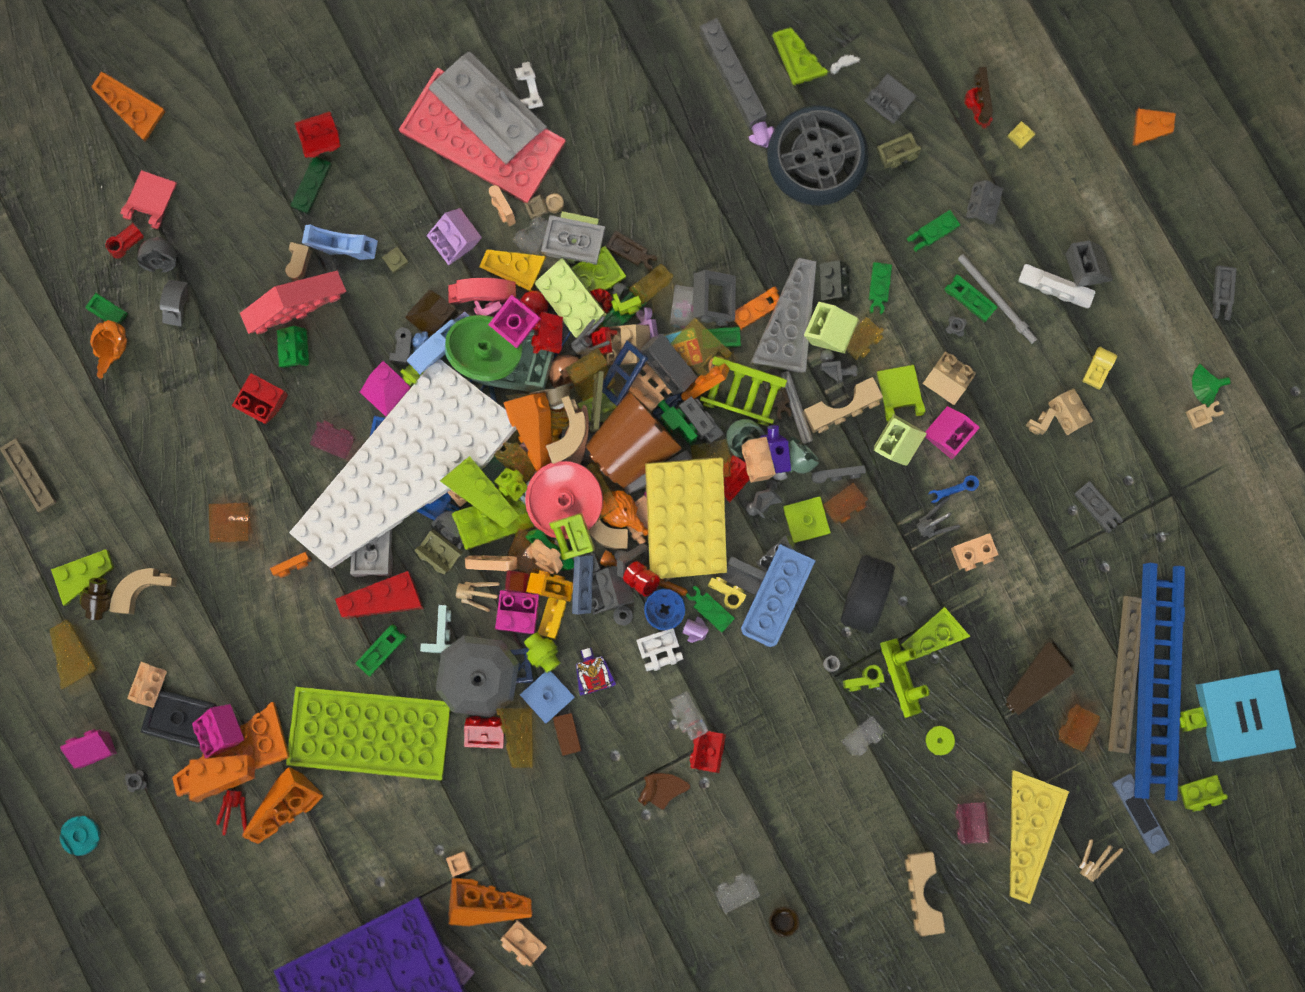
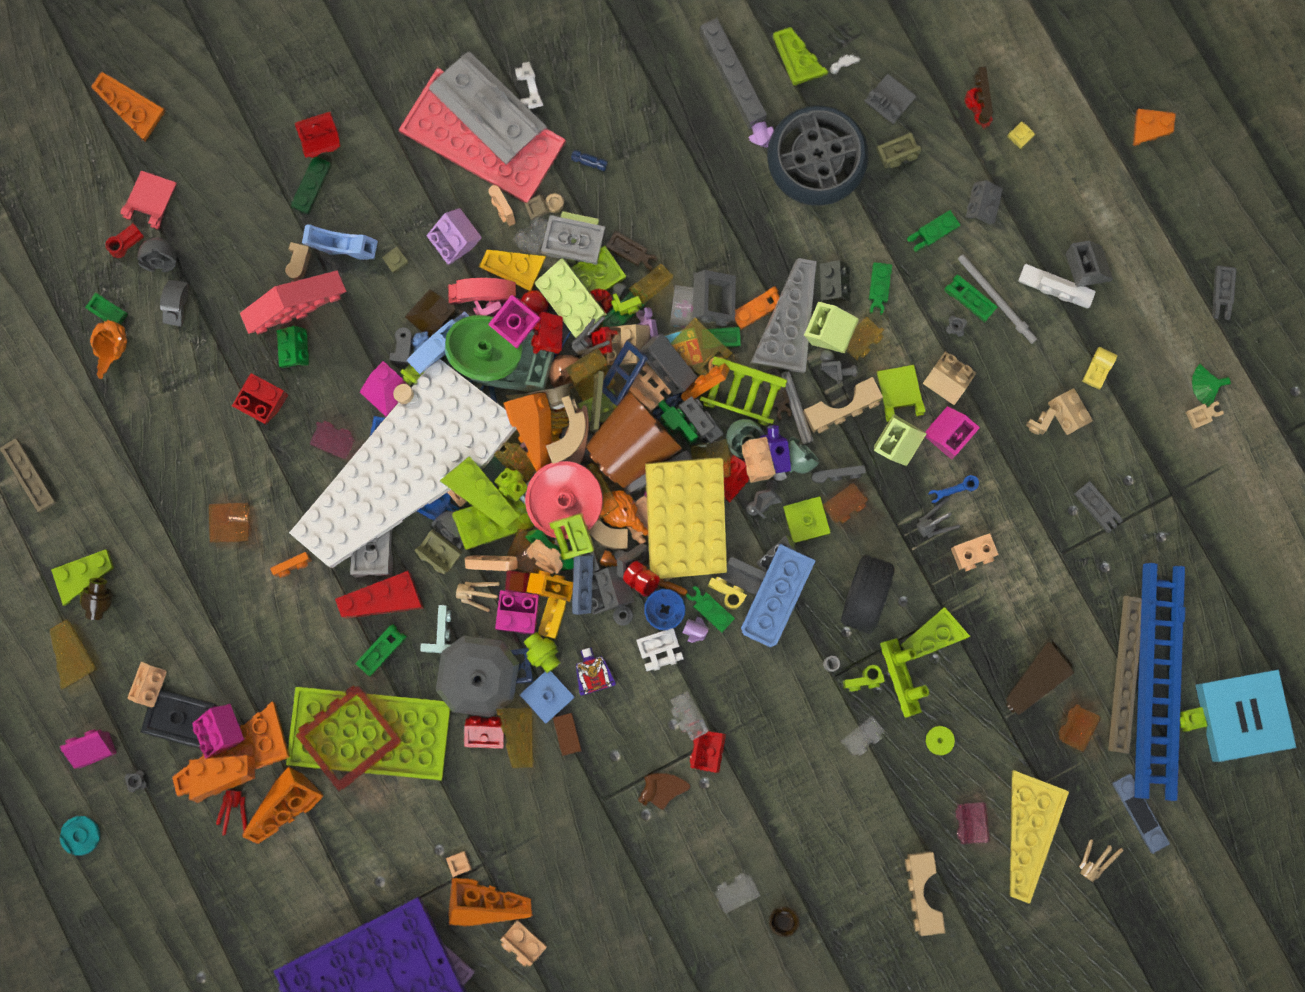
(128, 589): tan arch -> none
(370, 761): none -> clear red window
(403, 393): none -> tan tile
(589, 160): none -> dark blue axle
(1202, 793): lime bracket -> none

